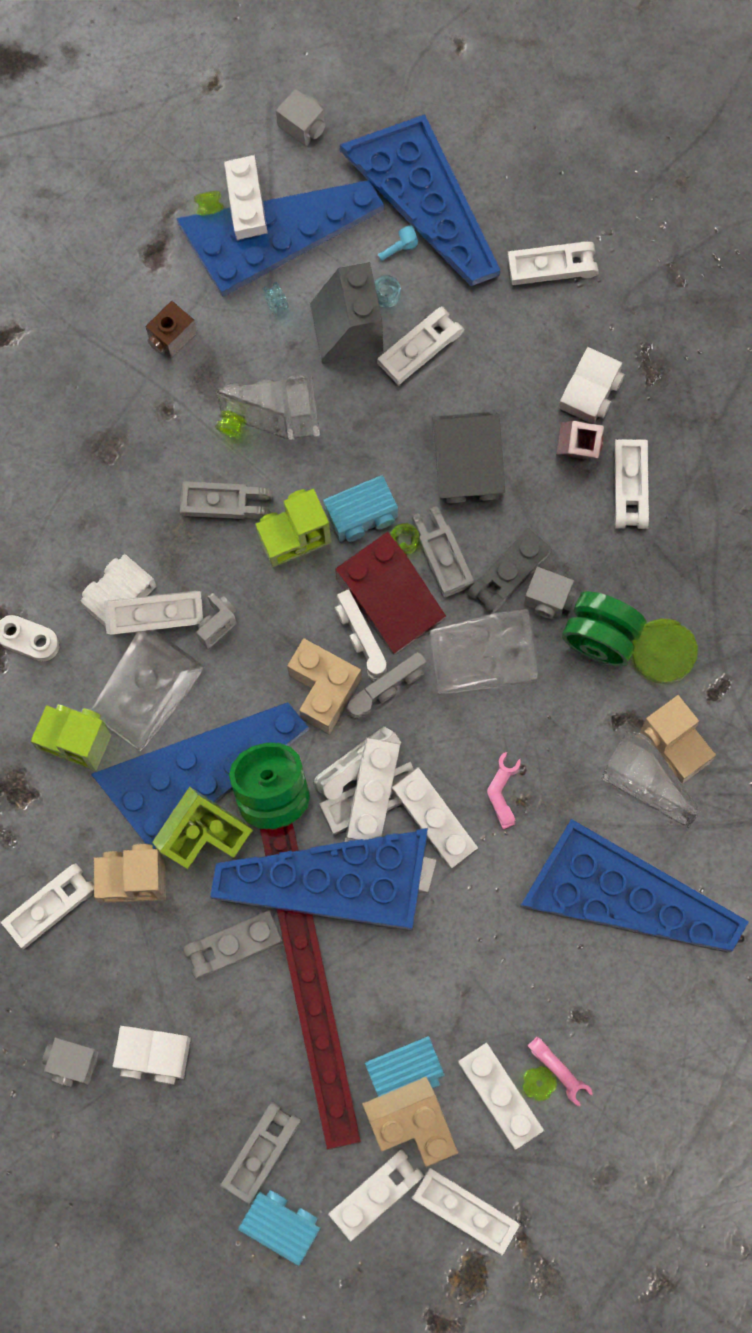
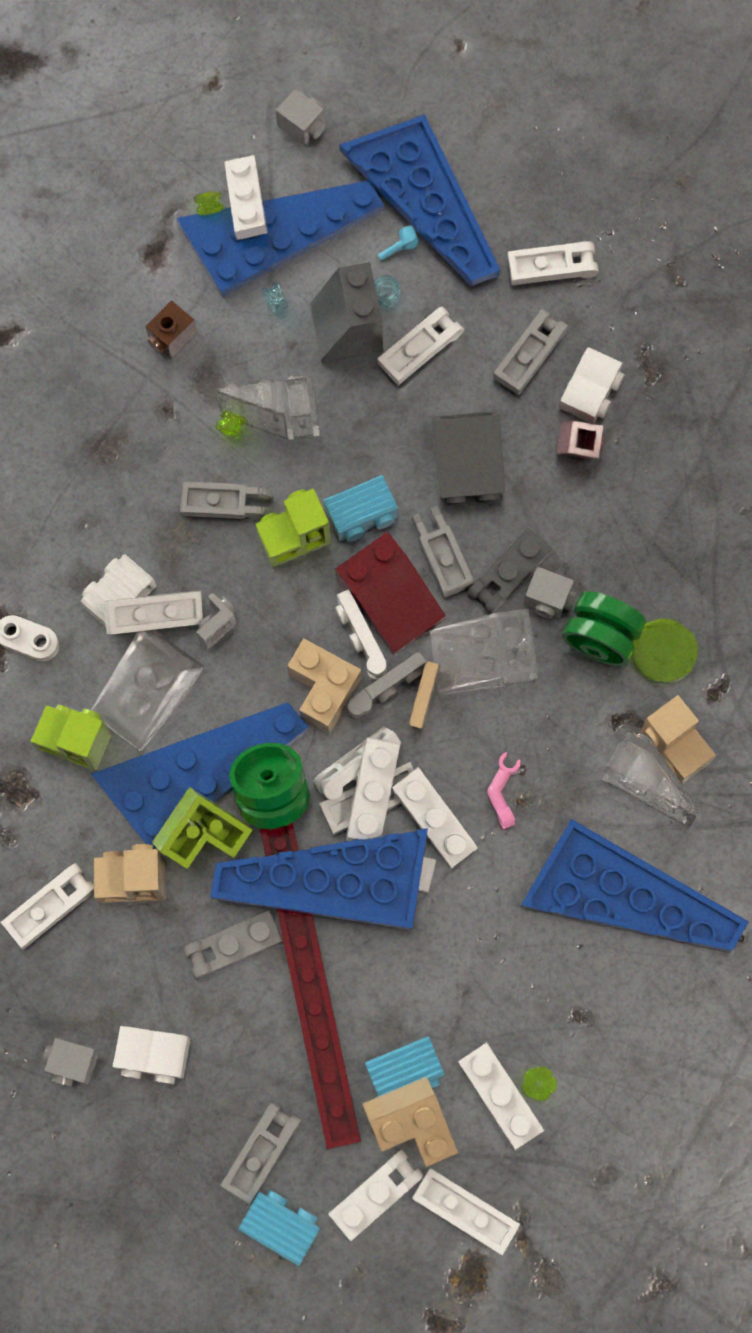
(406, 529): clear neon green bush -> none
(424, 694): none -> tan tile
(530, 352): none -> light grey plate
(544, 1055): bright pink arm -> none
(631, 483): white plate -> none

